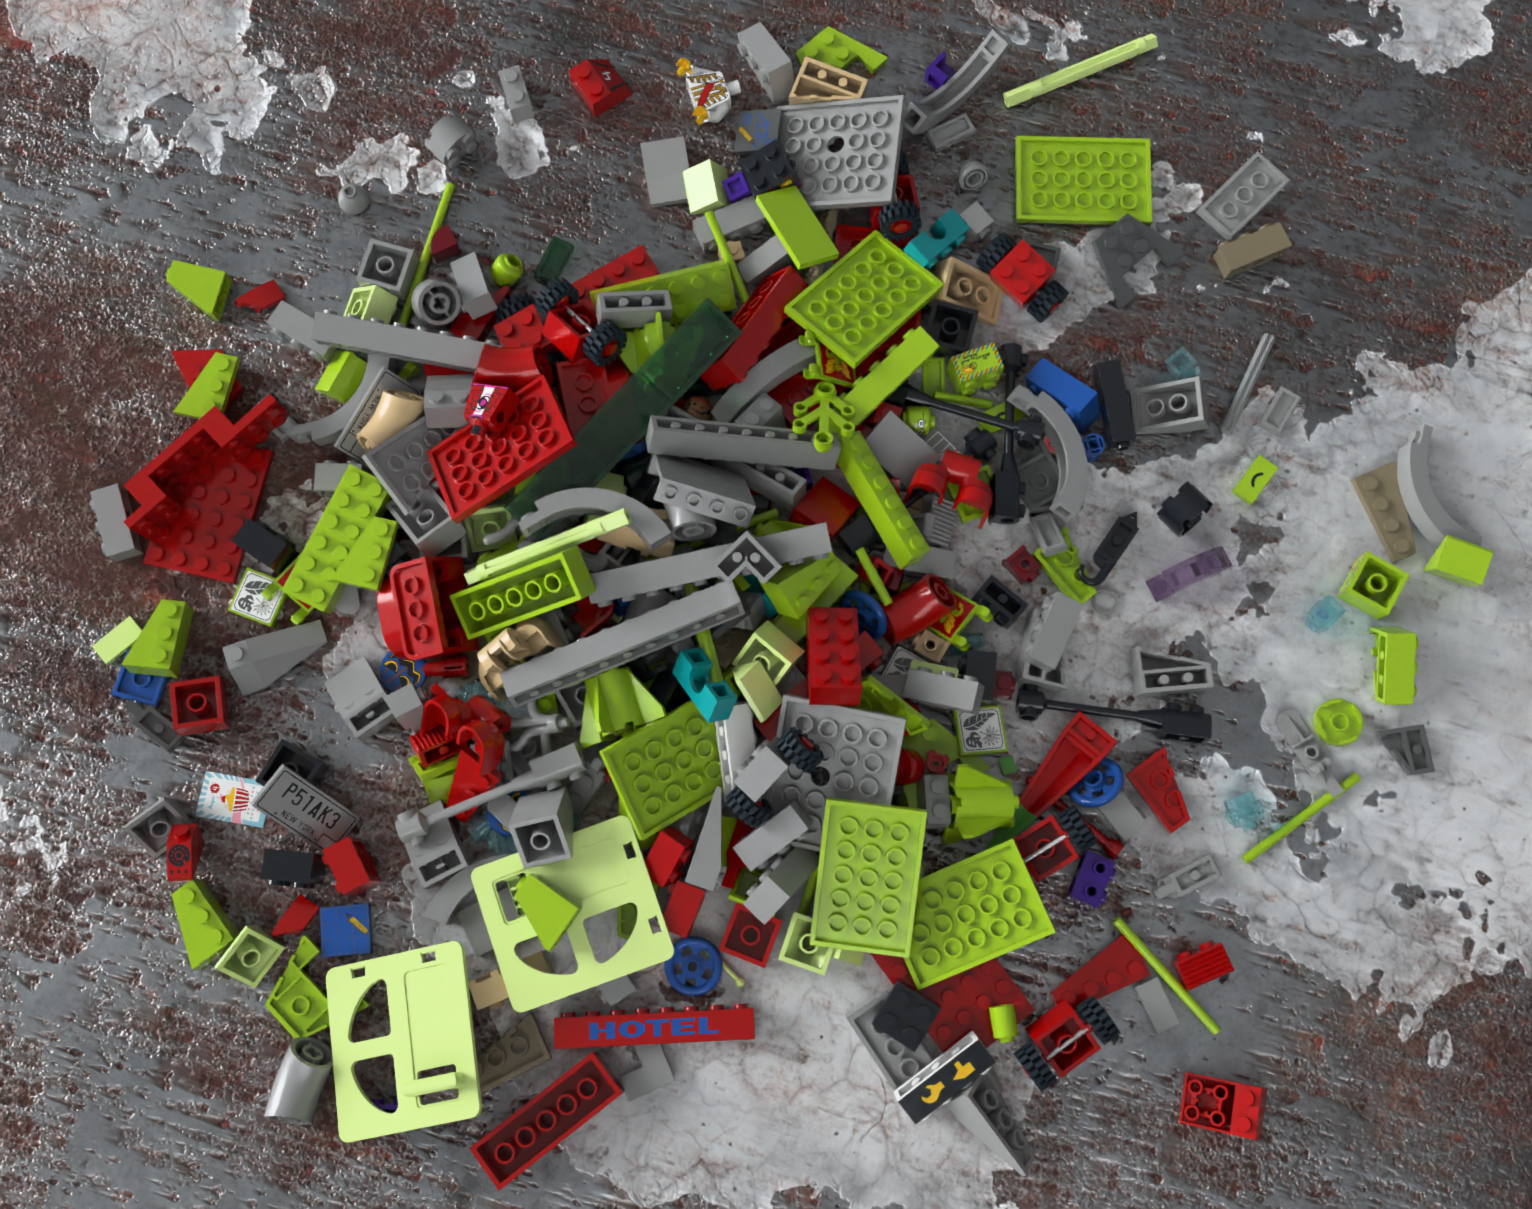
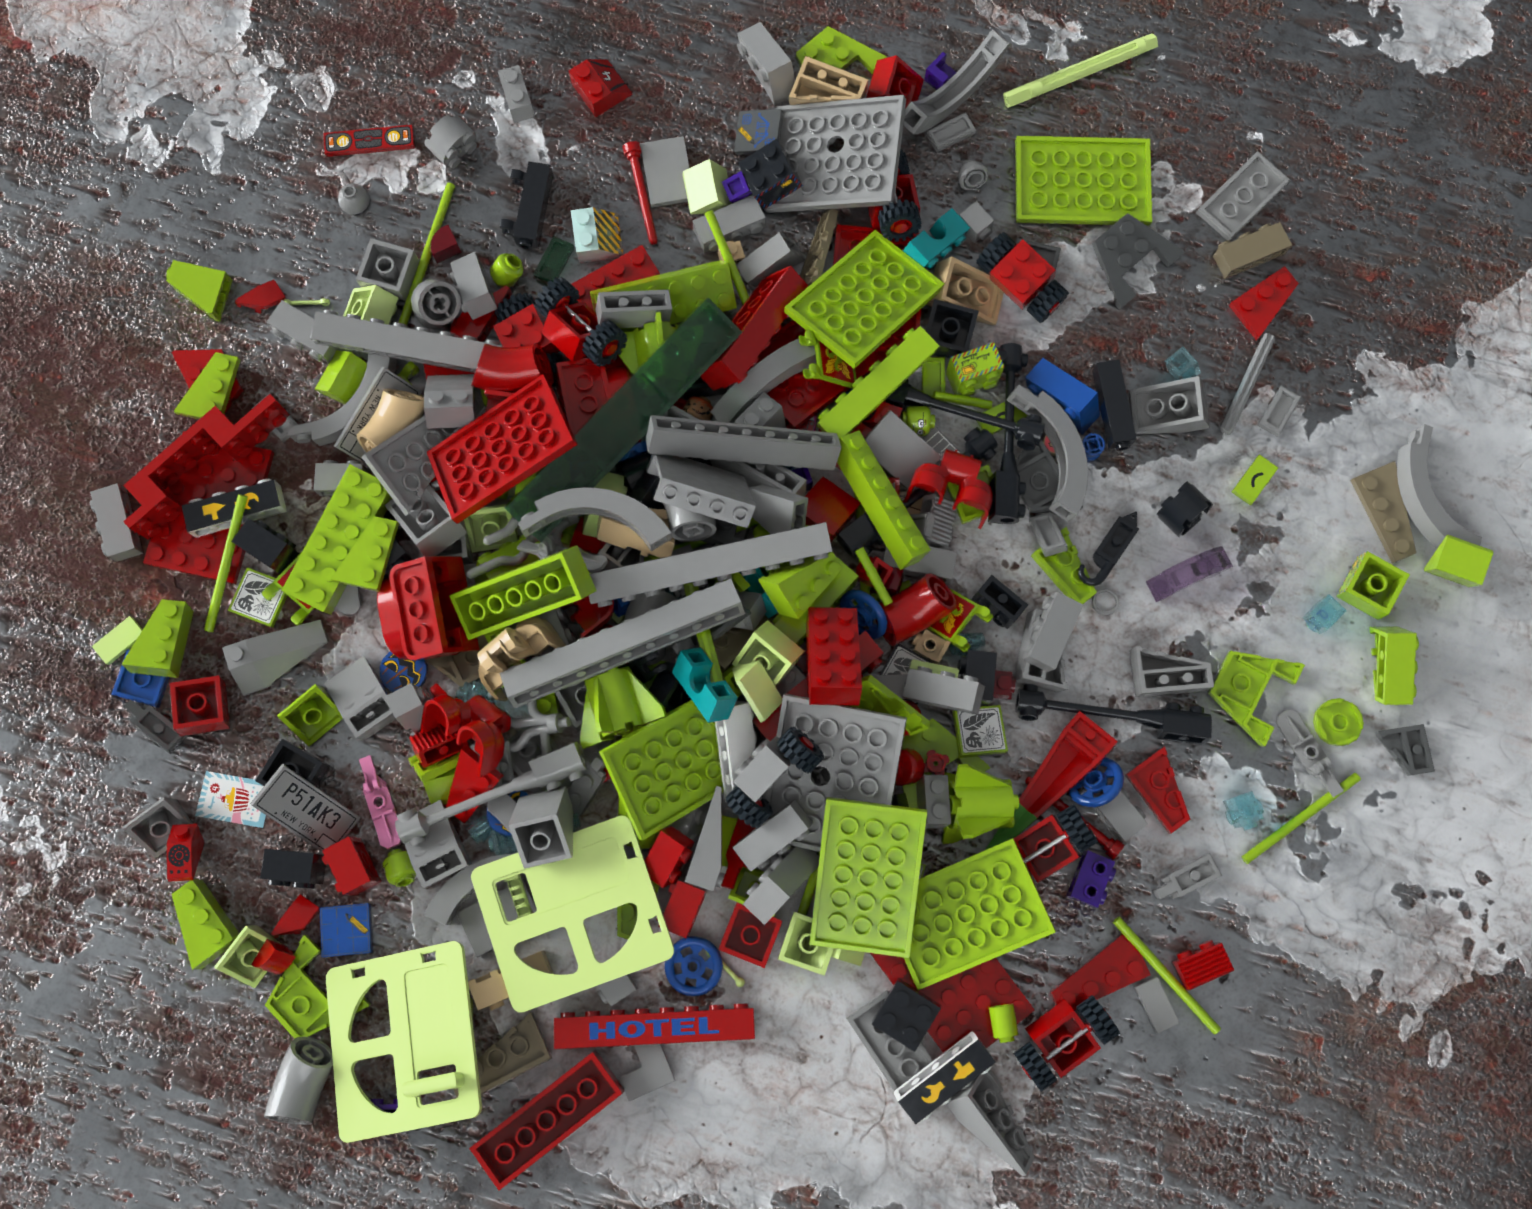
(216, 512): none -> black brick
(225, 563): none -> lime piece
(273, 957): none -> red brick
(311, 714): none -> lime slope
(324, 302): none -> yellowish green hinge
(369, 140): none -> tile
(384, 815): none -> bright pink piece
(398, 868): none -> lime head
(441, 667): red hinge -> none
(489, 408): red torso -> none
(532, 206): none -> black brick
(546, 909): lime slope -> none
(549, 546): yellowish green piece -> none
(596, 234): none -> slope
(632, 151): none -> red piece
(707, 92): torso -> none
(749, 553): light grey brick -> none
(778, 509): none -> light grey slope
(797, 227): lime tile -> none
(825, 394): lime plant -> none
(894, 78): none -> red slope
(1007, 765): bright green window -> none
(1013, 565): dark red brick -> none
(1223, 1105): red slope -> none
(1241, 685): none -> lime wing
(1263, 301): none -> red wing

